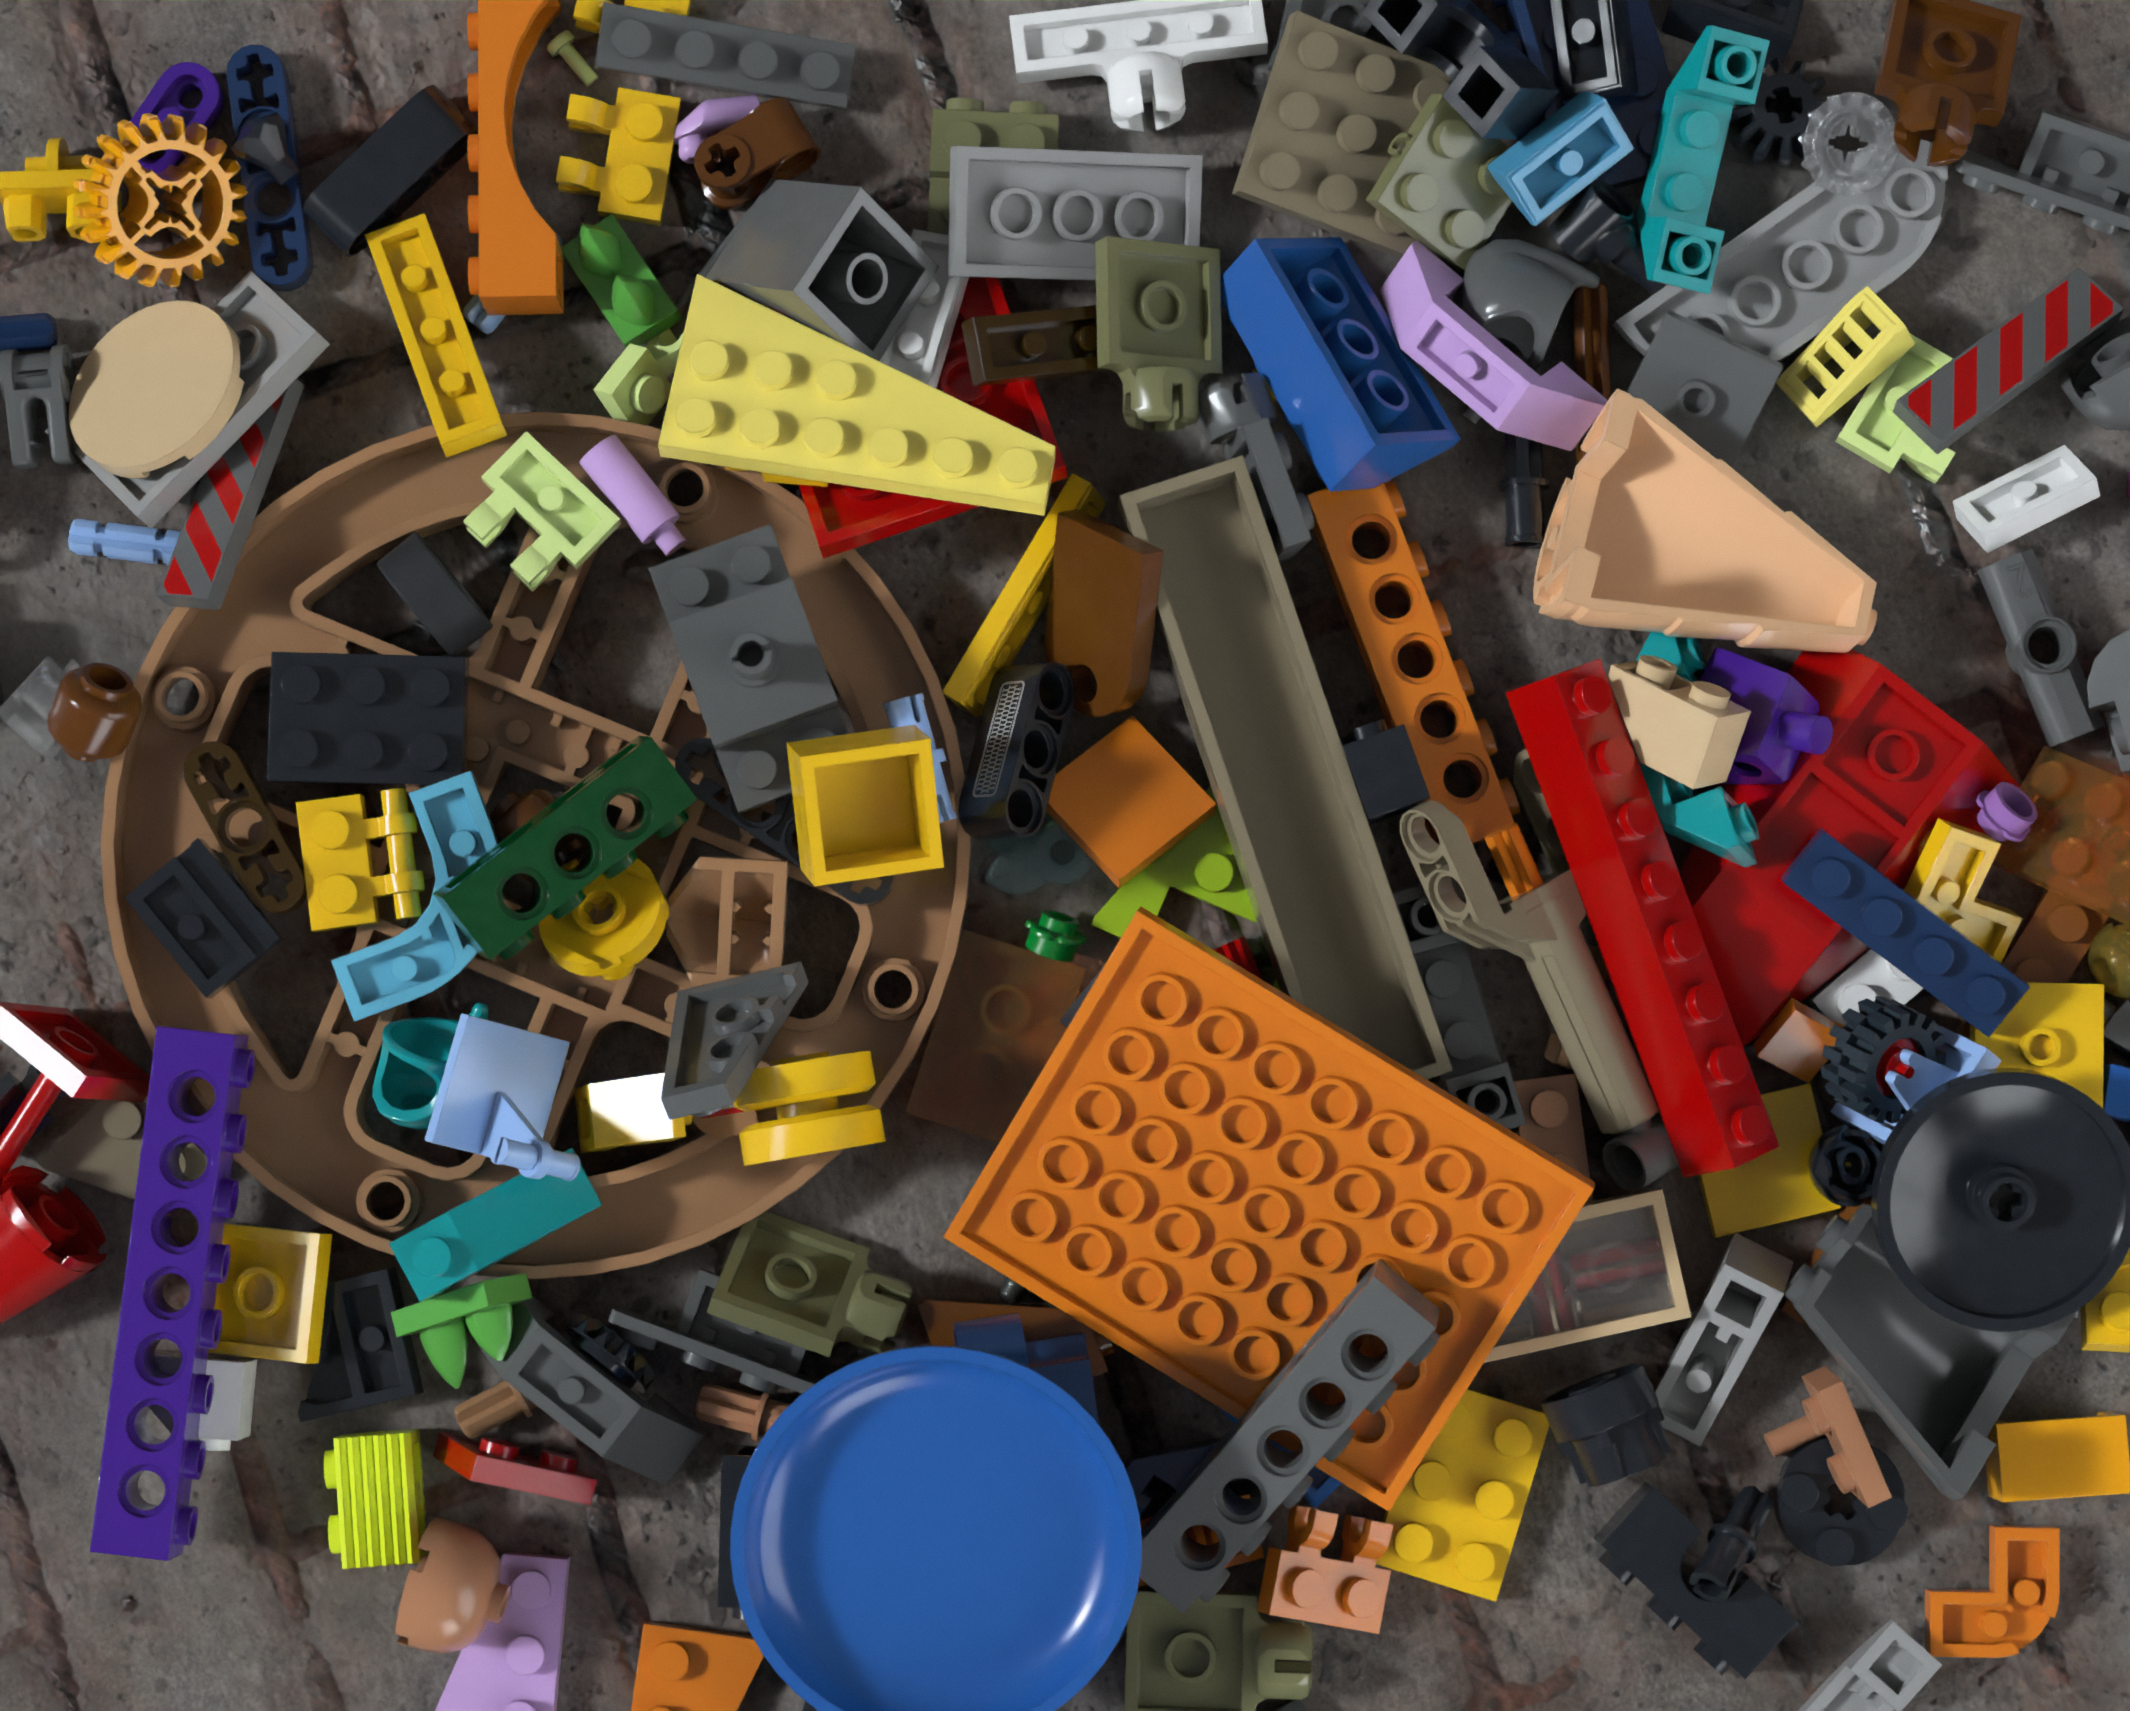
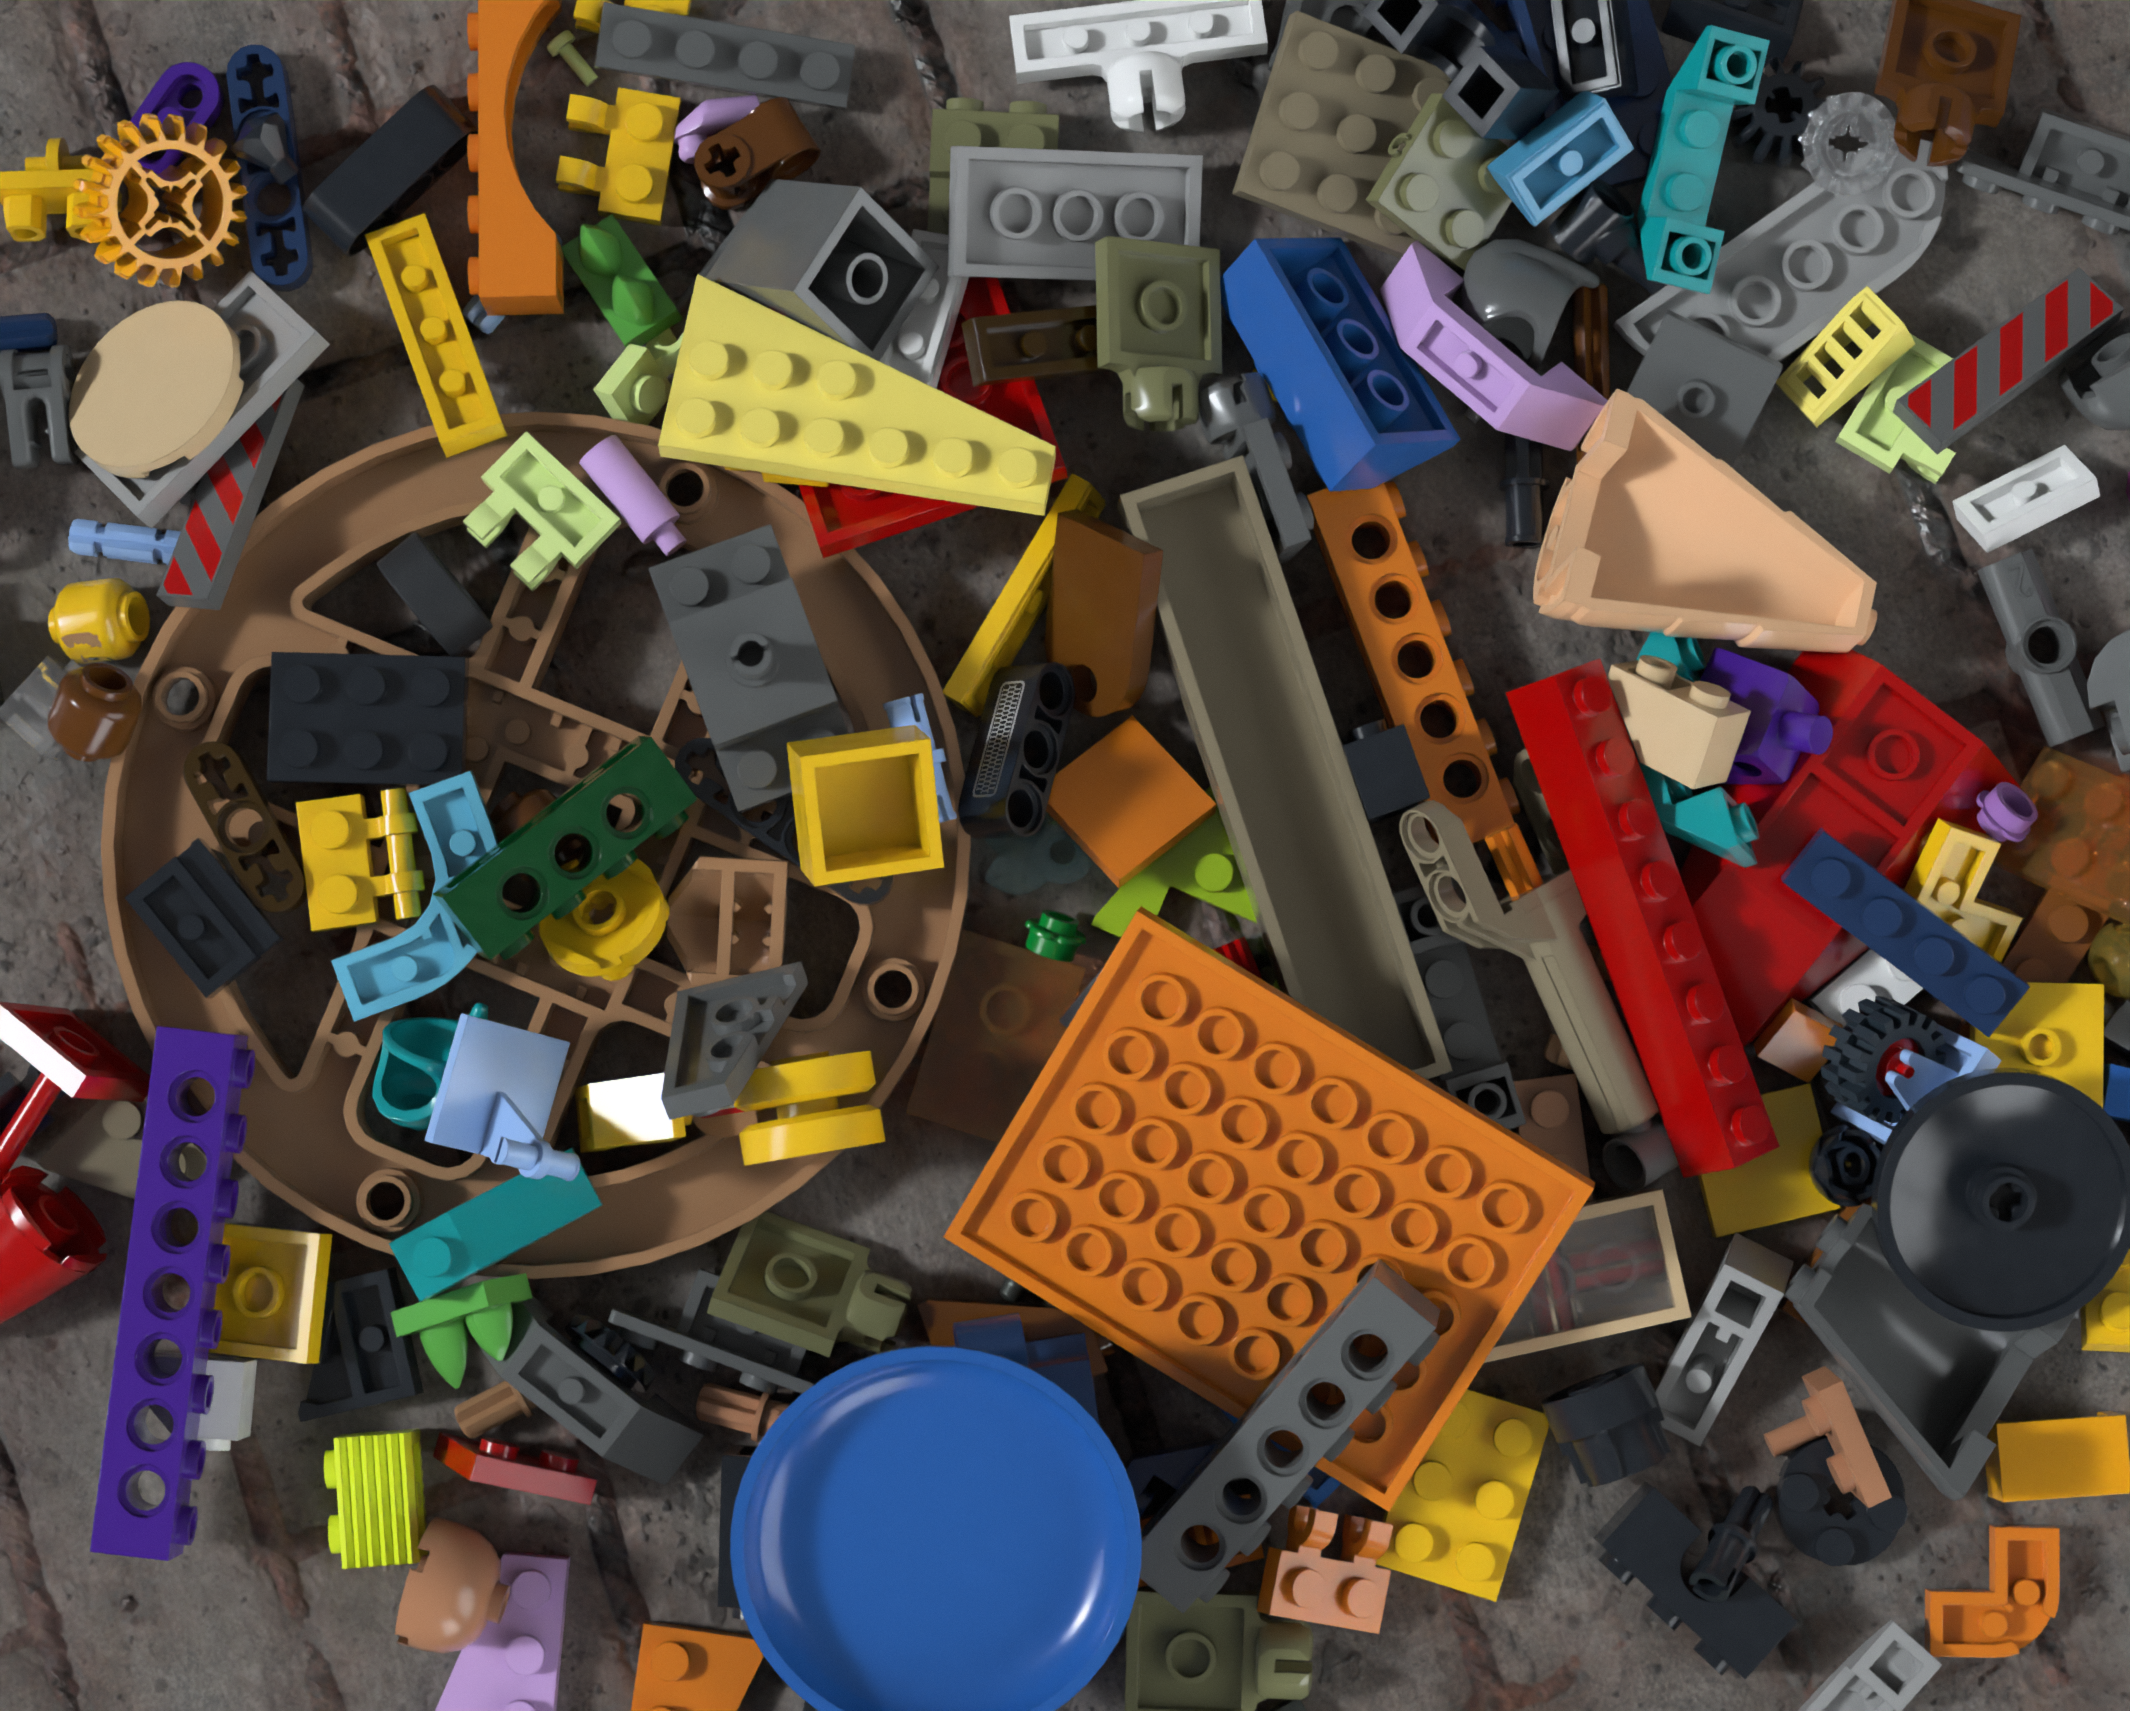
(99, 620): none -> yellow head

